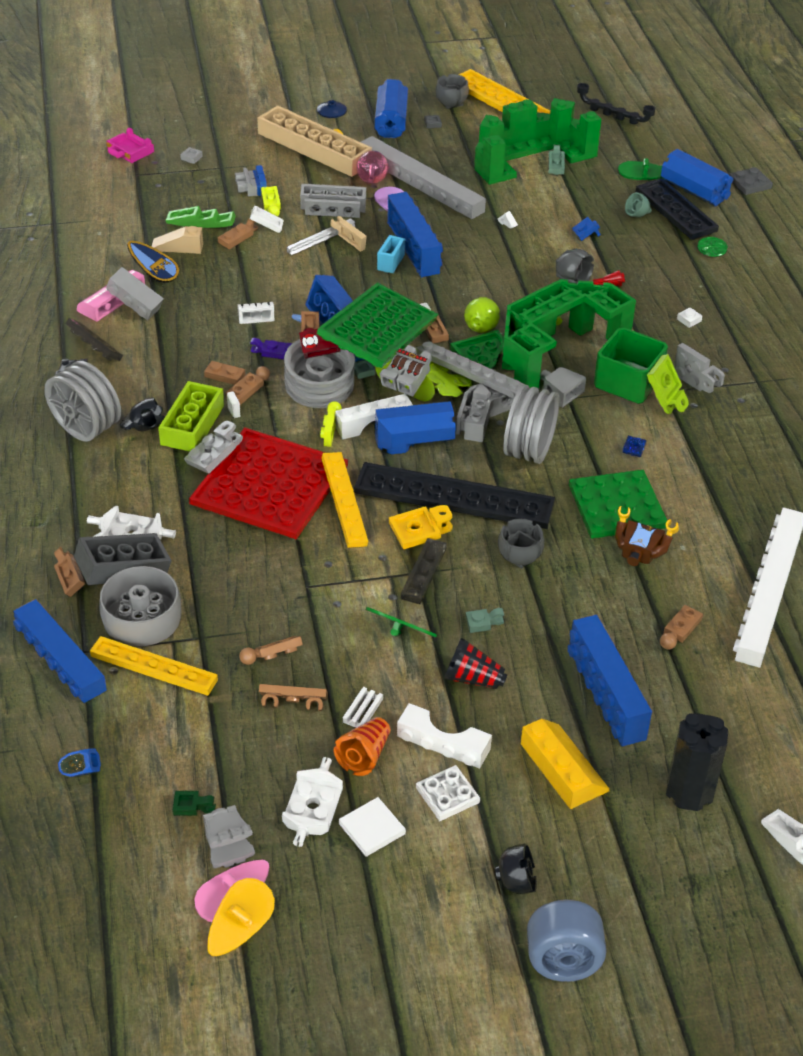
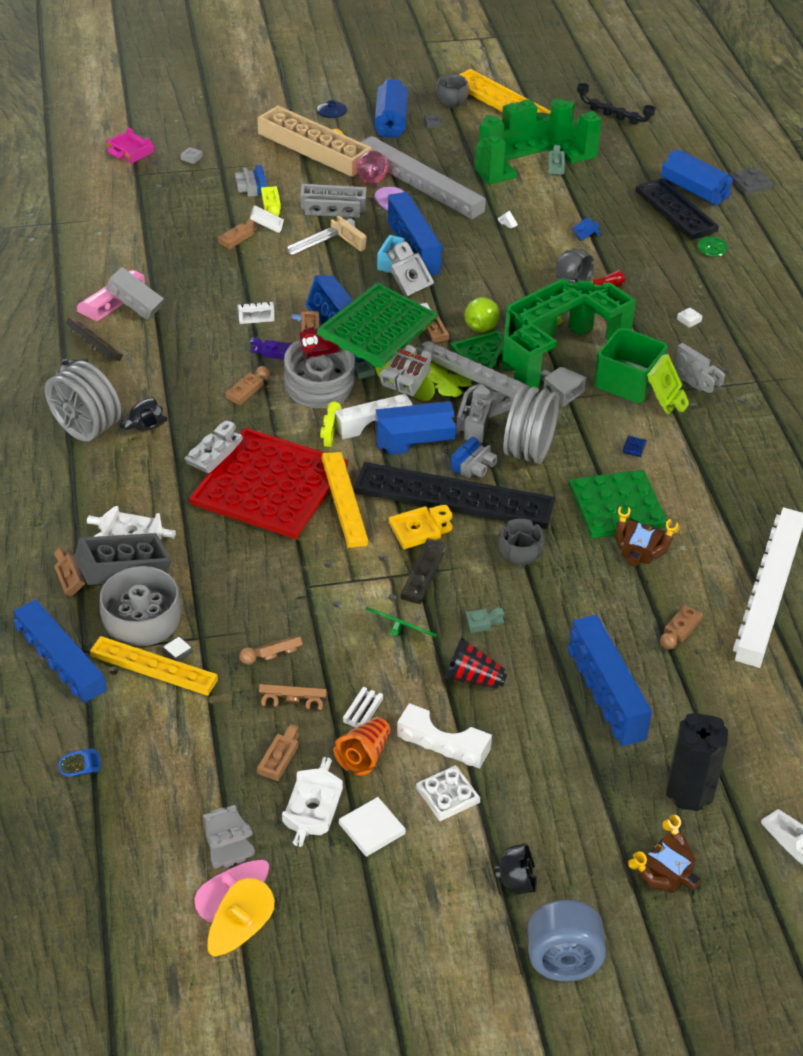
(153, 262): shield -> none
(177, 649): none -> tile
(181, 241): tan slope -> none
(189, 802): dark green plate -> none
(191, 416): lime brick -> none
(195, 217): bright green slope -> none
(224, 372): medium nougat plate -> none
(233, 404): white tile -> none
(279, 754): none -> medium nougat plate
(405, 263): none -> light grey plate
(471, 459): none -> light grey hips
(562, 763): yellow slope -> none
(637, 205): sand green helmet -> none
(640, 170): green shield -> none
(668, 862): none -> torso

